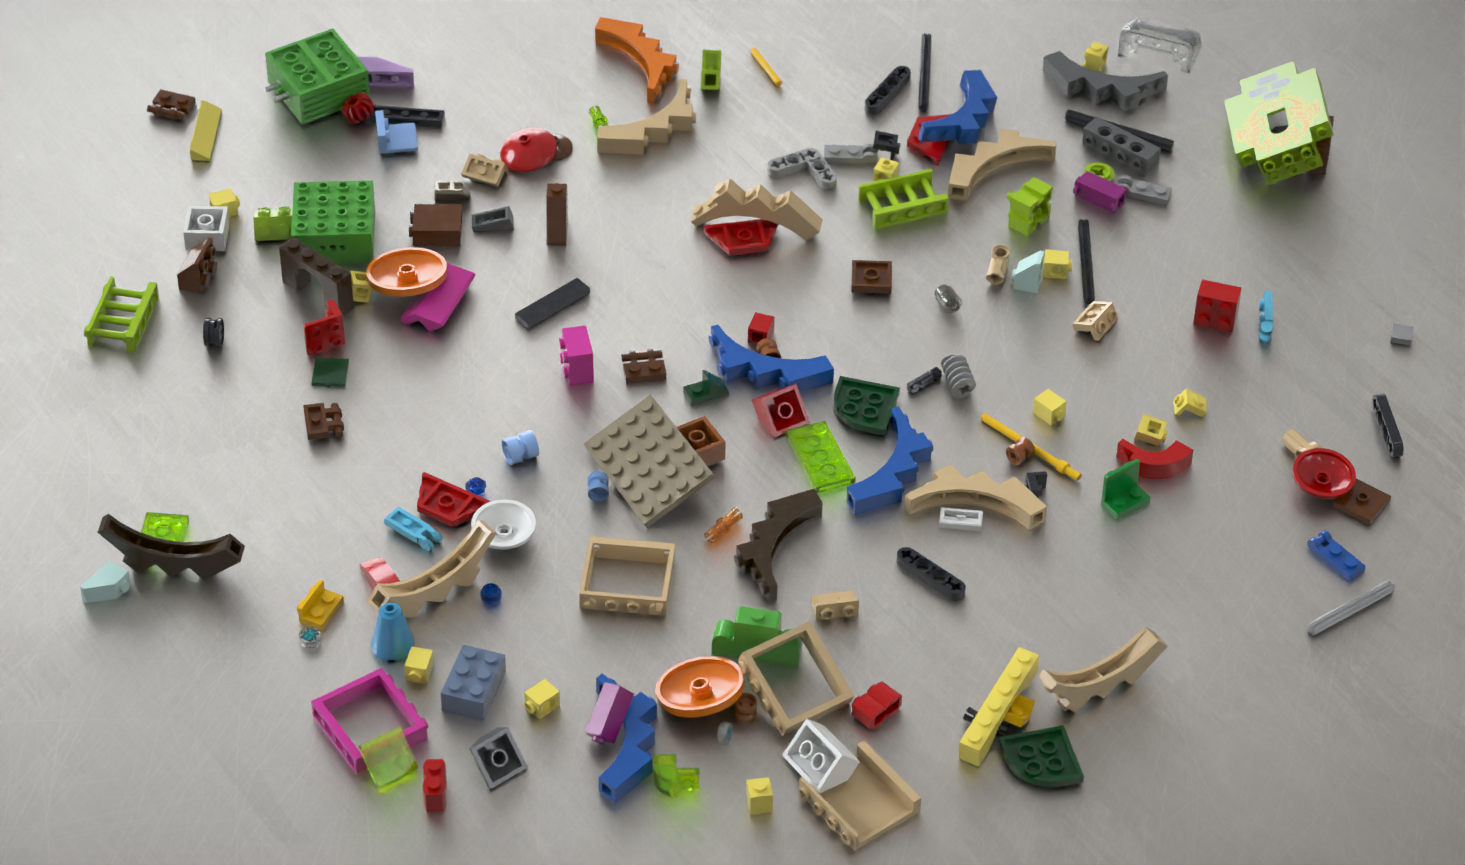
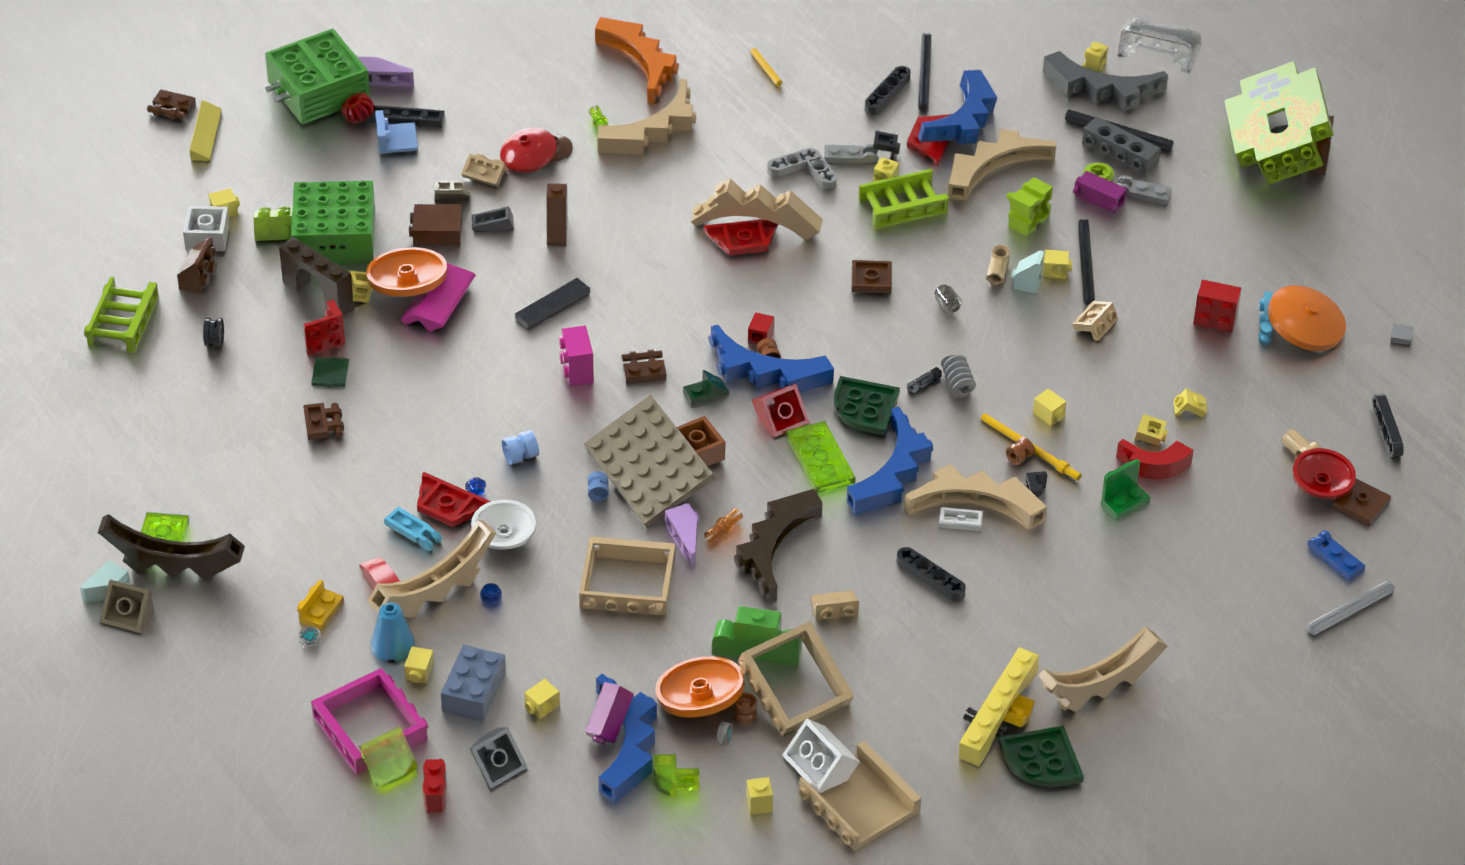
(127, 606): none -> dark tan slope
(683, 528): none -> lavender slope
(711, 69): lime brick -> none
(876, 705): red brick -> none
(1306, 318): none -> orange dish

